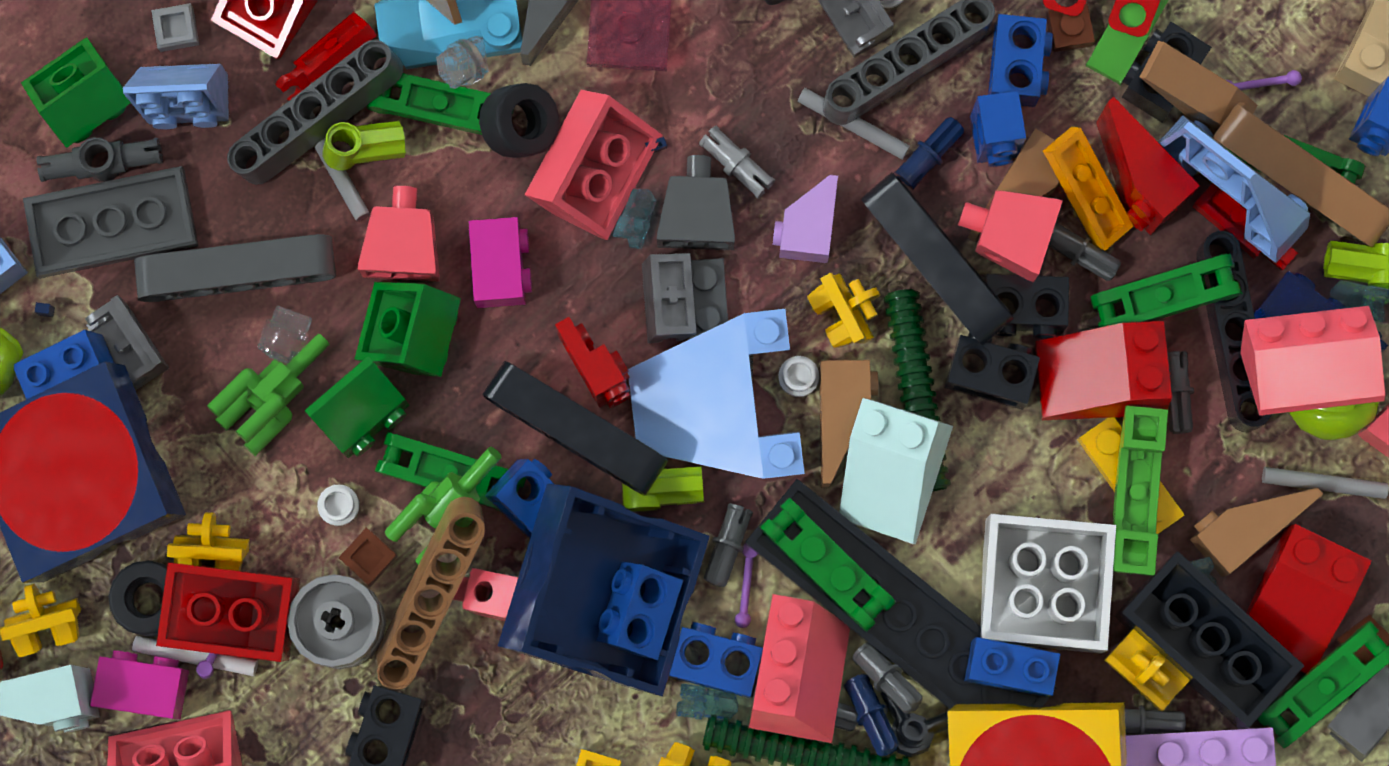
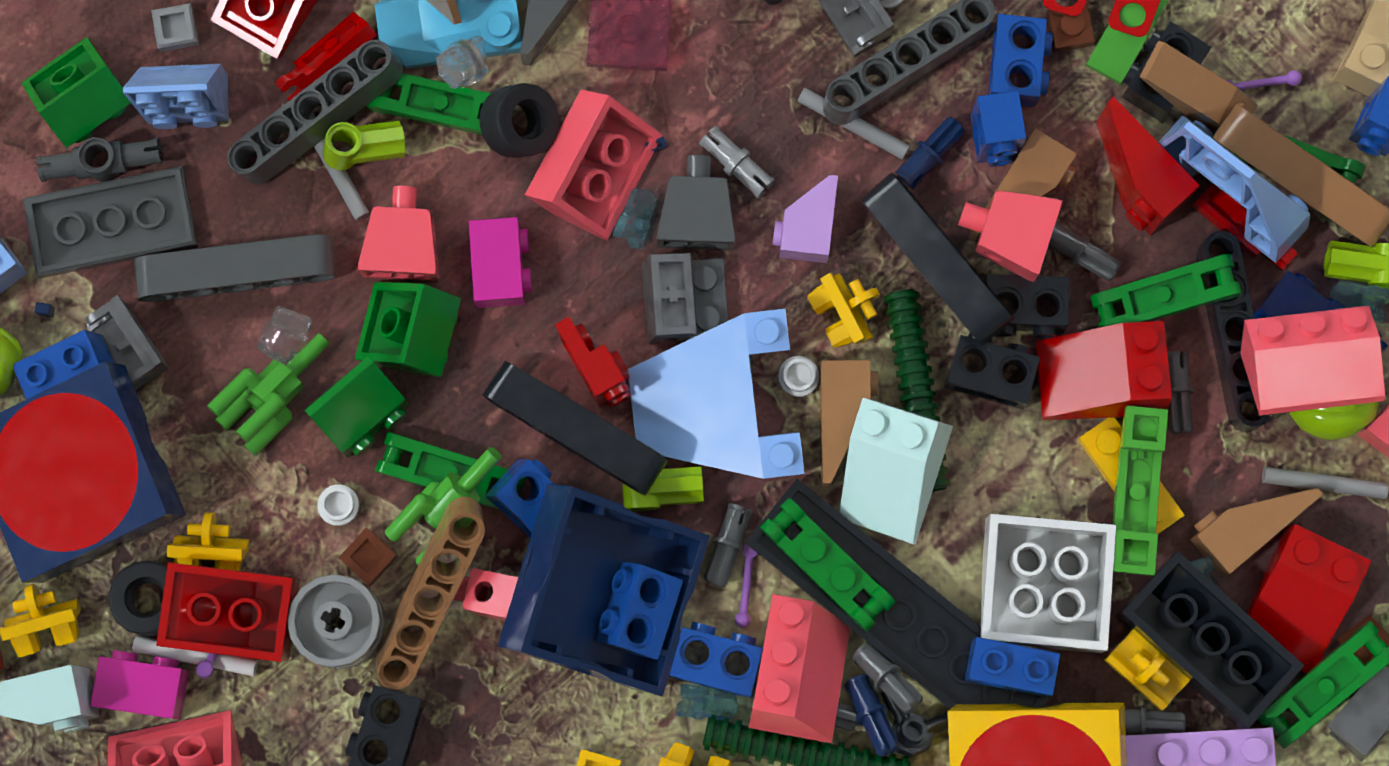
(1088, 188): light orange plate -> none

